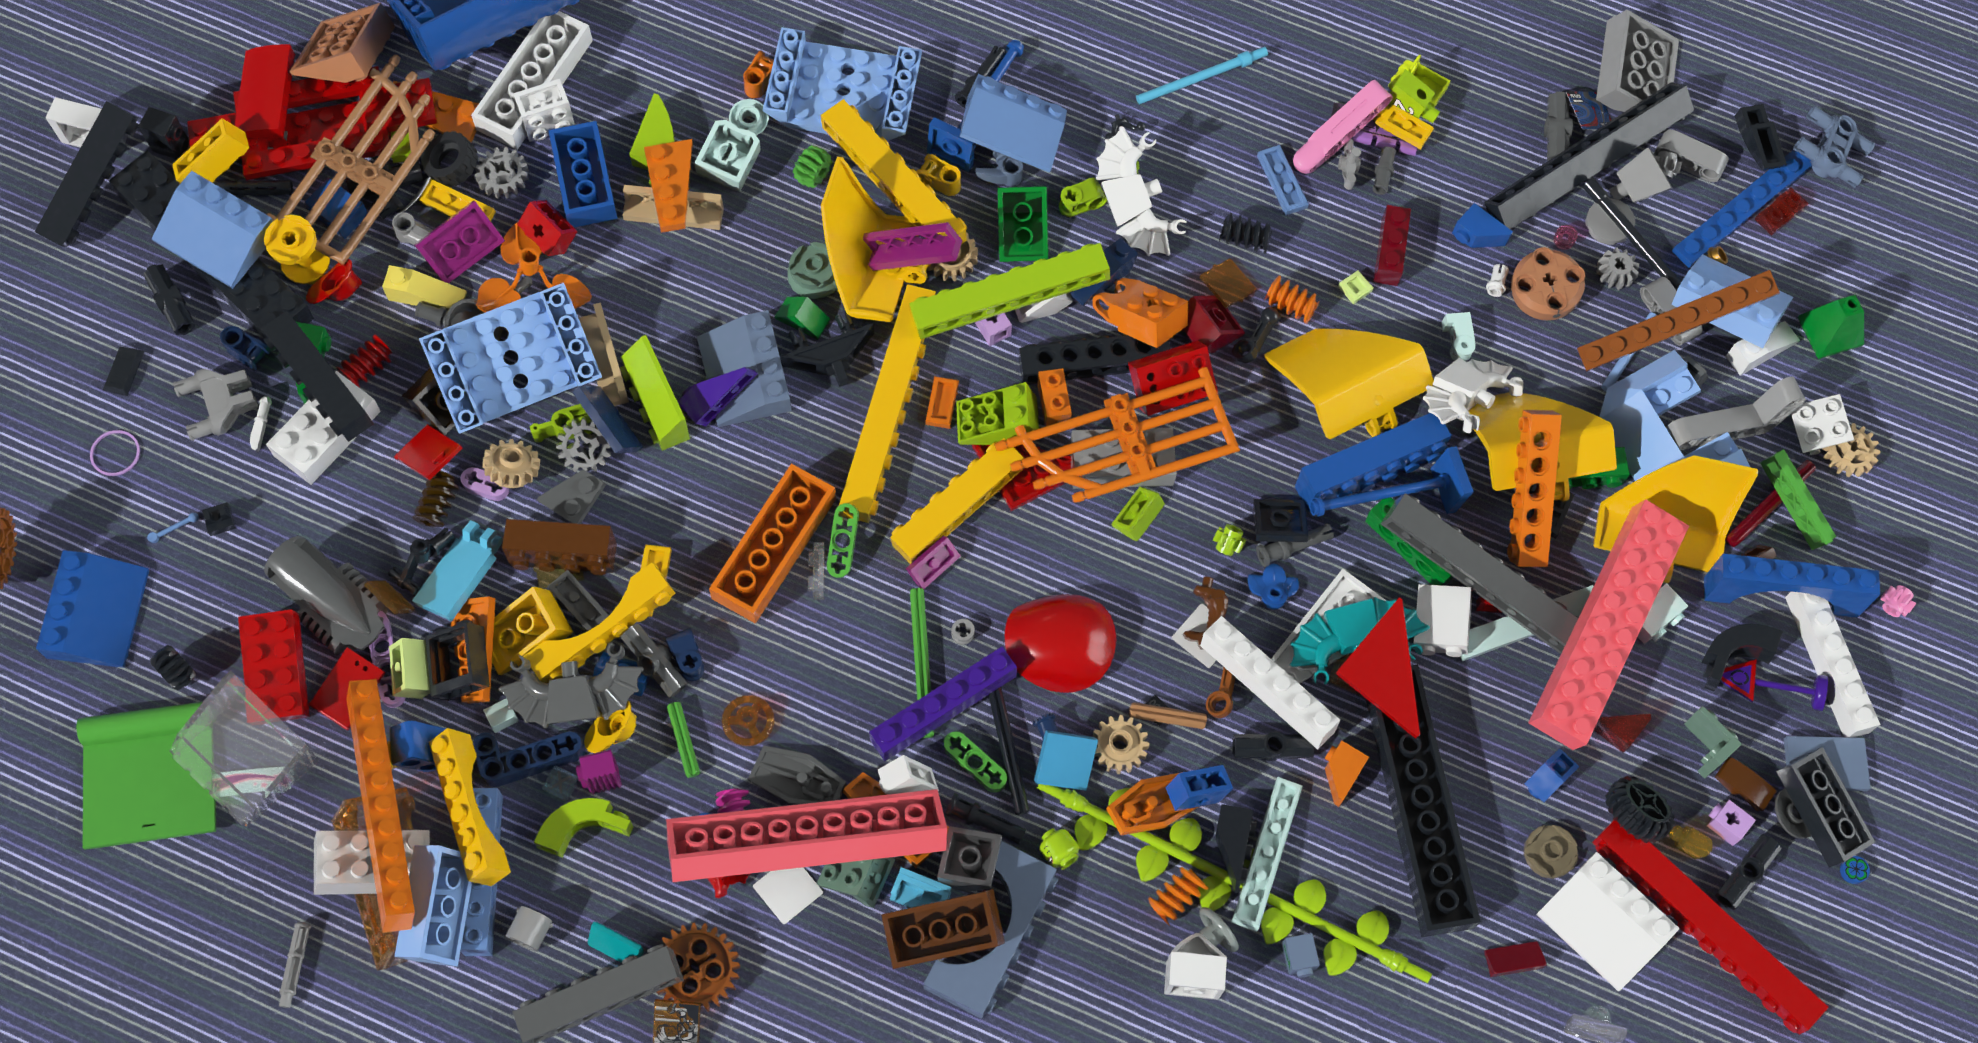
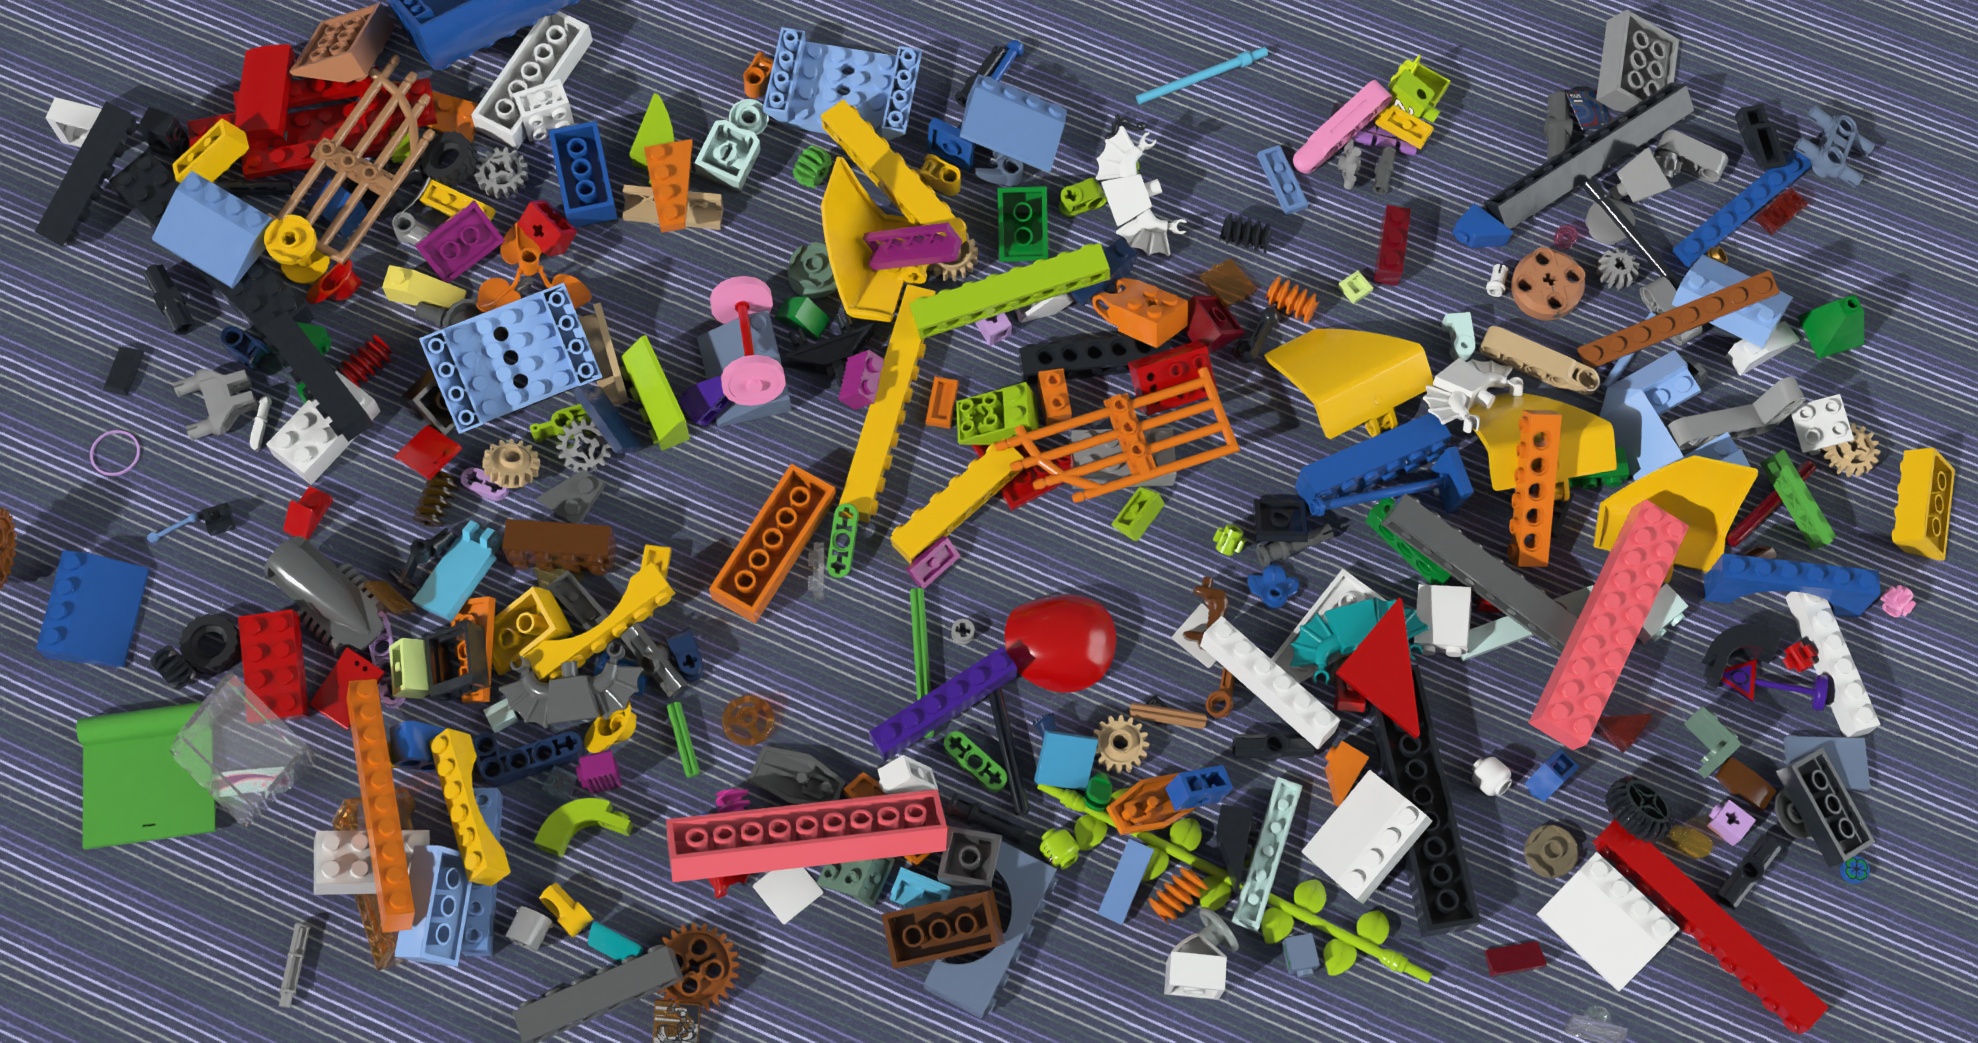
(196, 630): none -> black tyre
(306, 514): none -> red slope
(570, 915): none -> yellow piece
(752, 377): none -> bright pink piece
(861, 379): none -> magenta brick
(1098, 792): none -> green arm
(1125, 881): none -> medium blue tile
(1347, 698): none -> red slope
(1366, 836): none -> white slope
(1491, 776): none -> white head
(1538, 361): none -> tan piece
(1799, 657): none -> red gear
(1924, 503): none -> yellow slope

